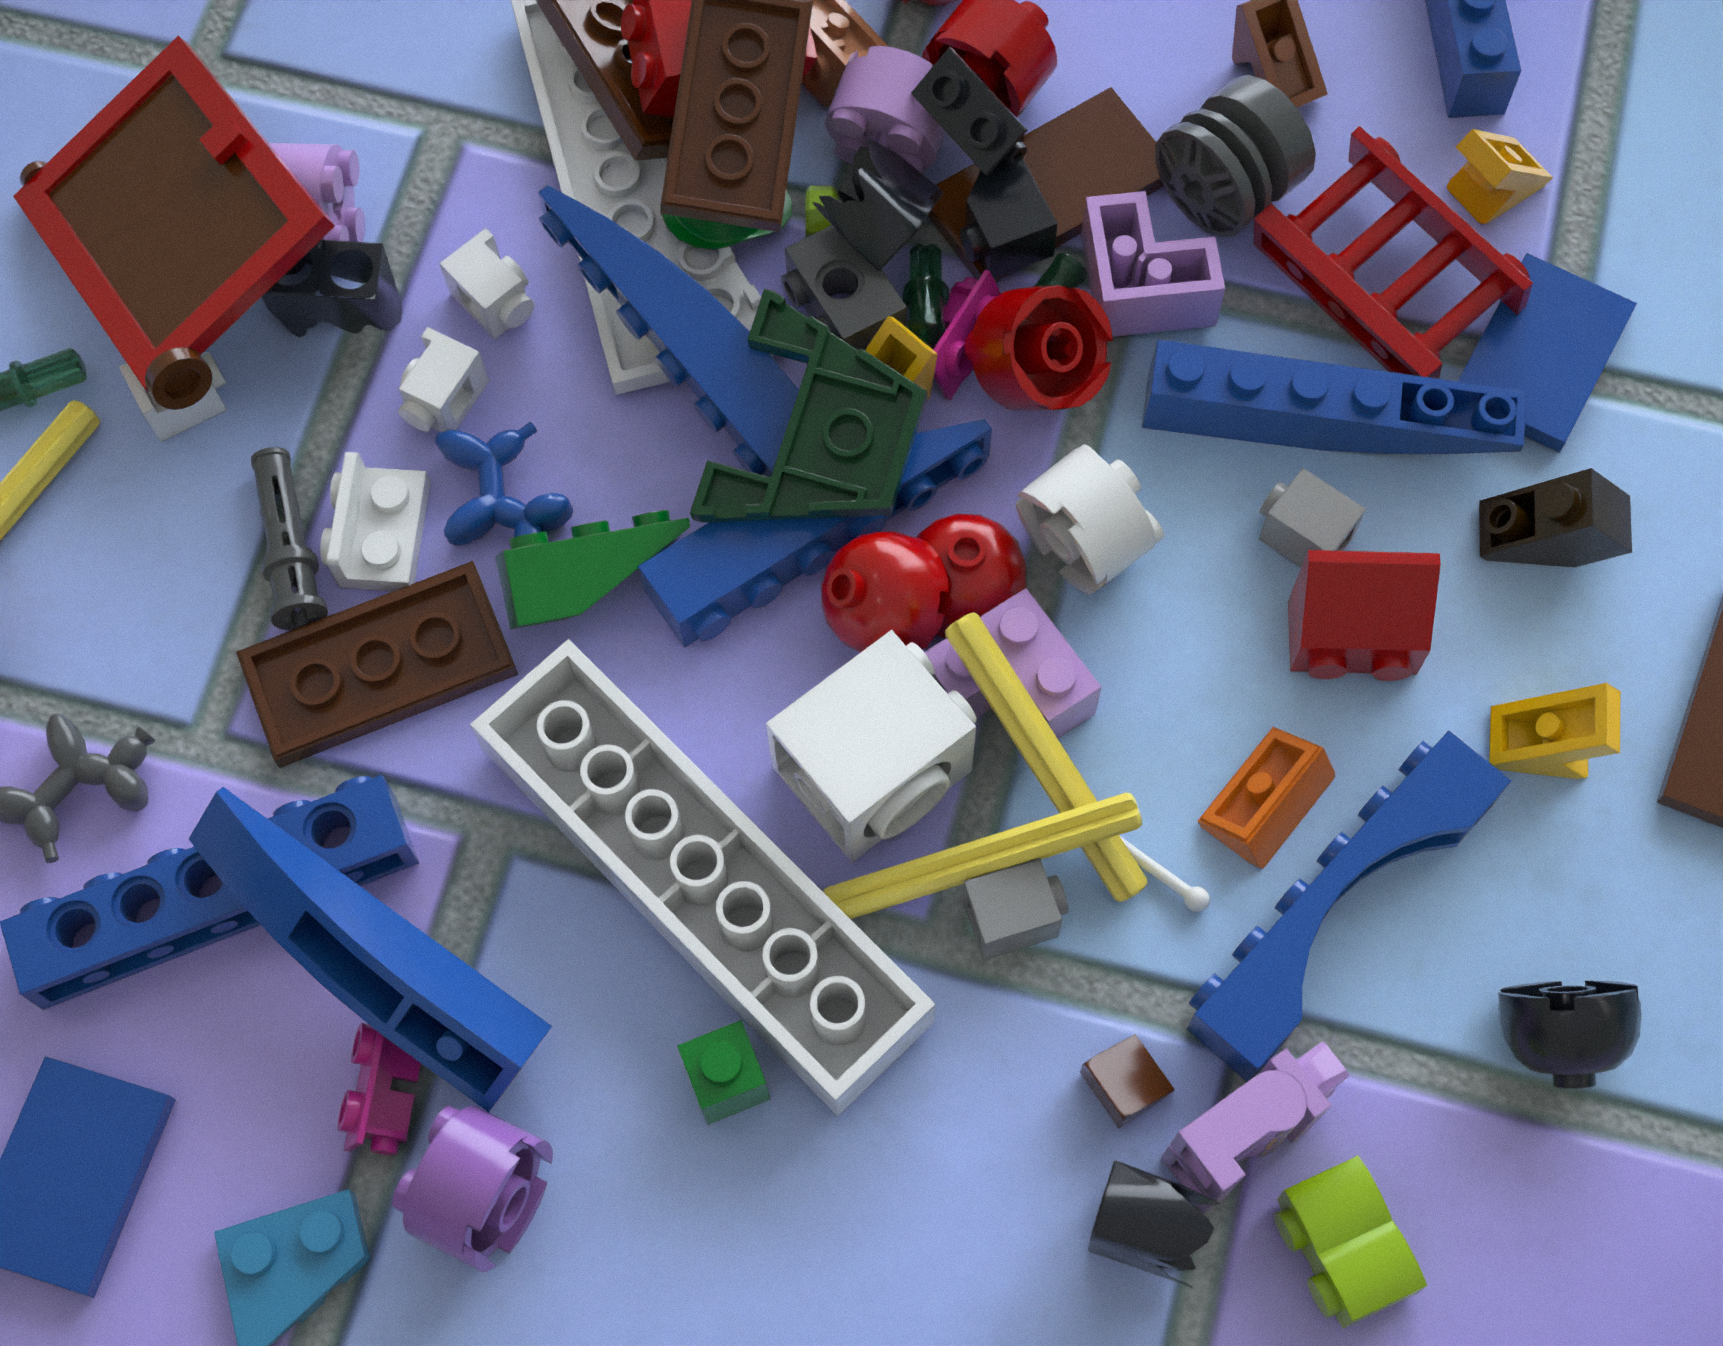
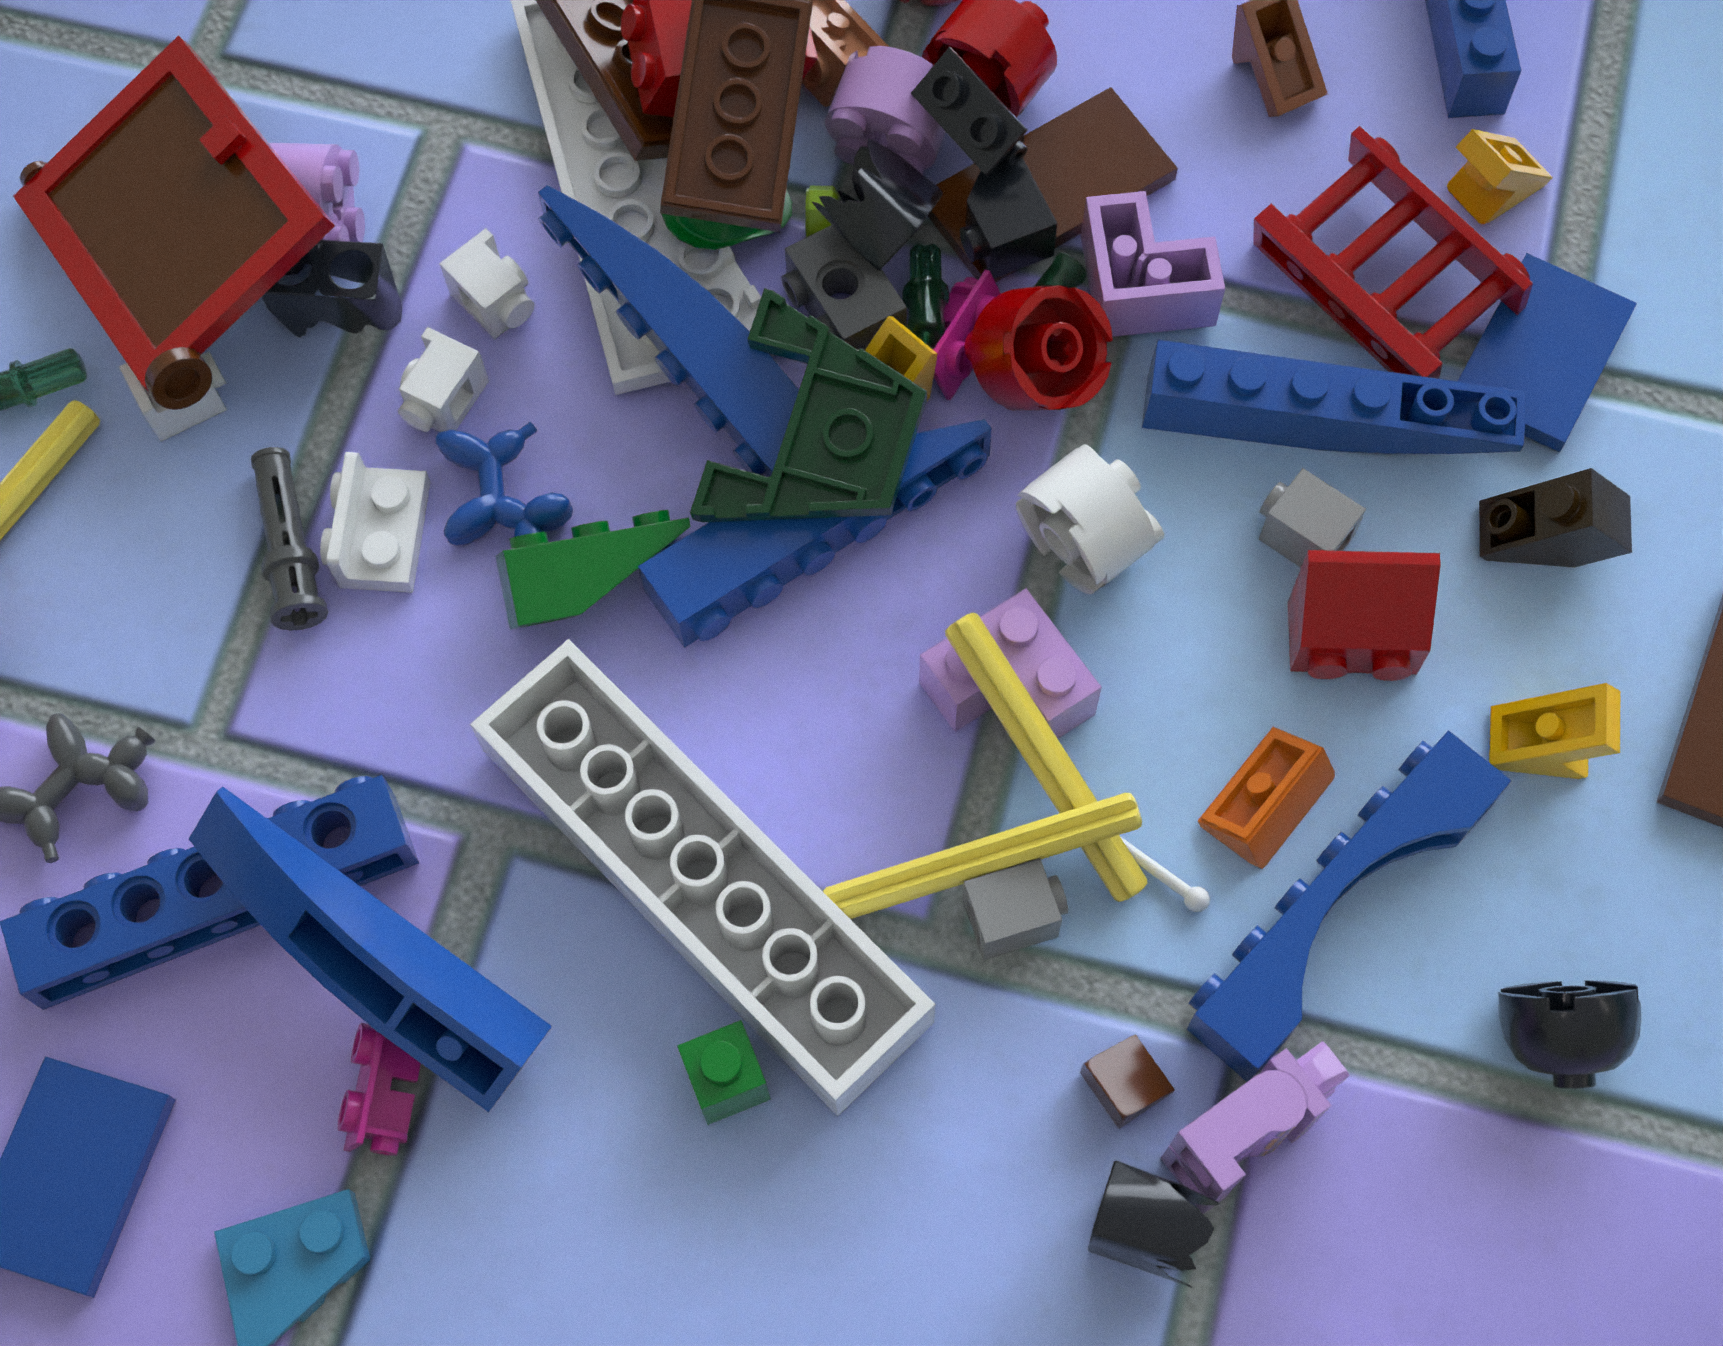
(376, 664): reddish brown tile -> none
(473, 1186): medium lavender brick -> none
(874, 745): white brick -> none
(884, 586): red cylinder -> none
(980, 564): red cylinder -> none
(1235, 155): dark grey wheel -> none
(1350, 1243): lime brick -> none

